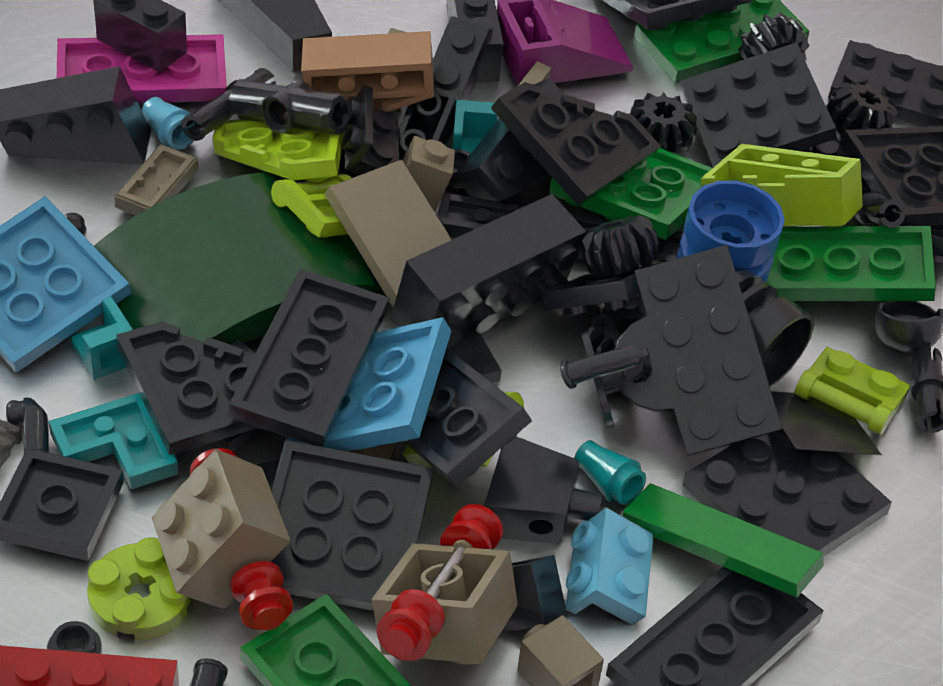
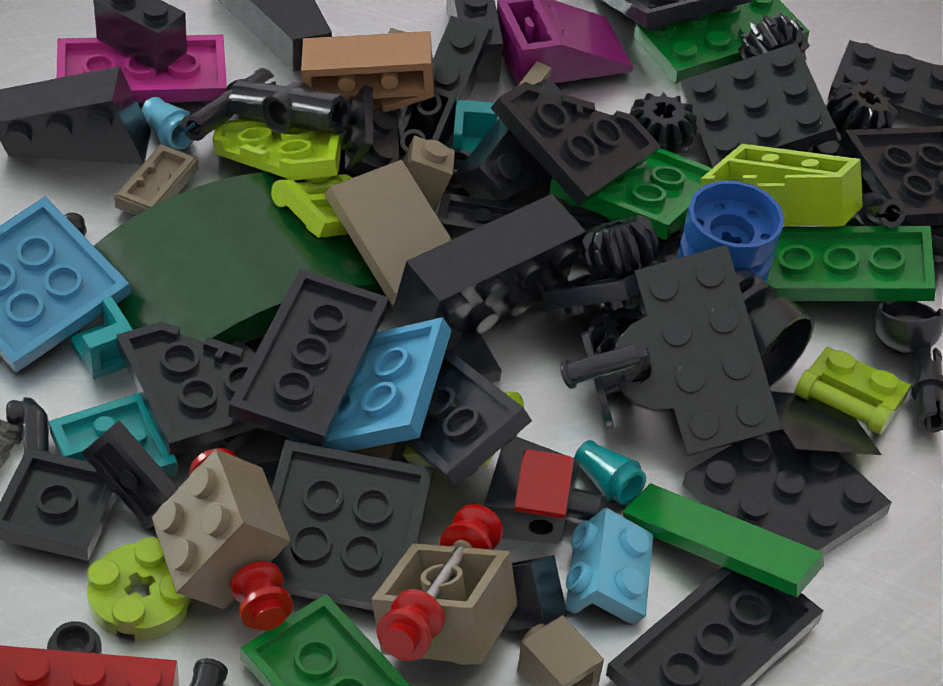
(130, 472): none -> black plate
(544, 483): none -> red slope

